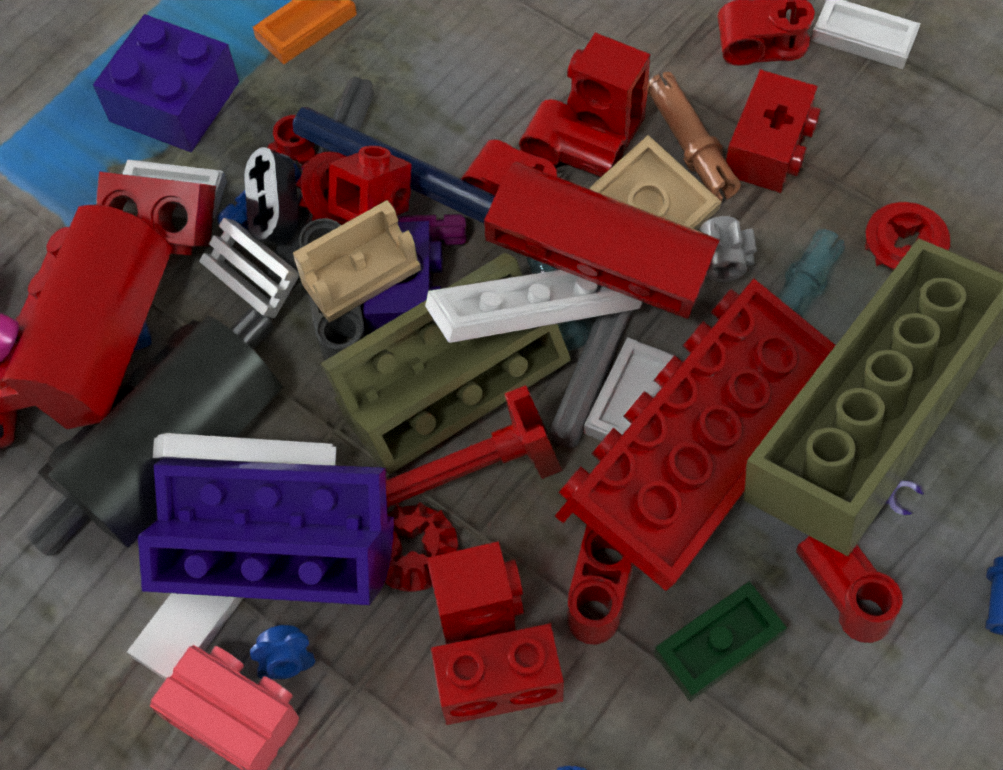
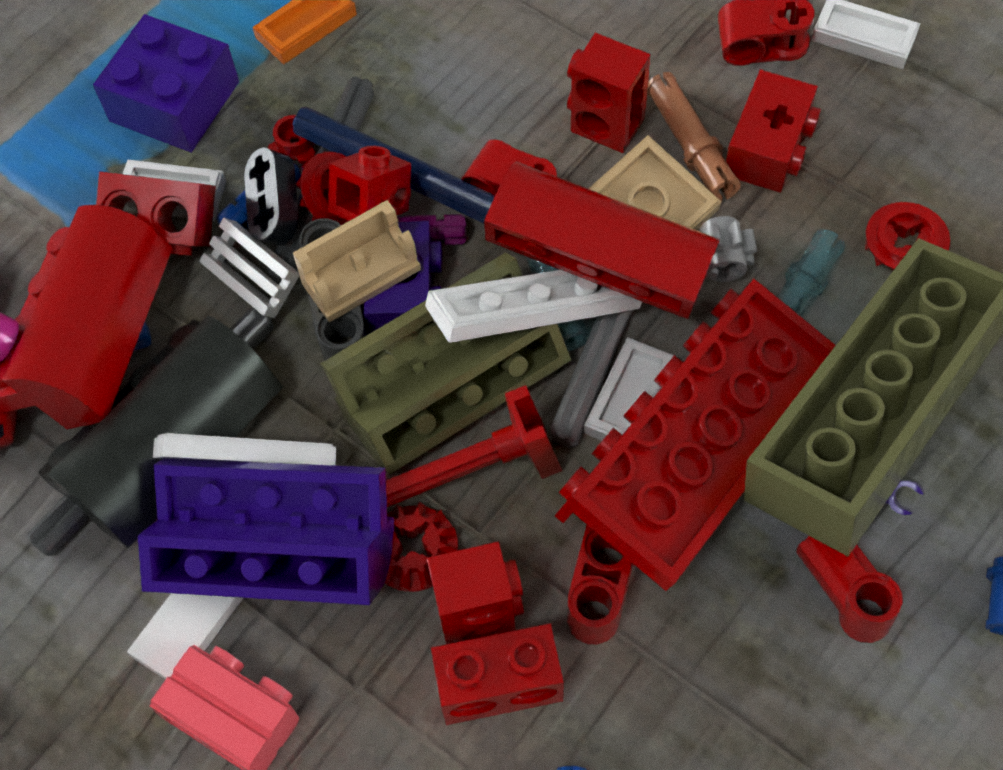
(282, 652): blue plate -> none
(562, 137): red piece -> none
(719, 641): dark green plate -> none

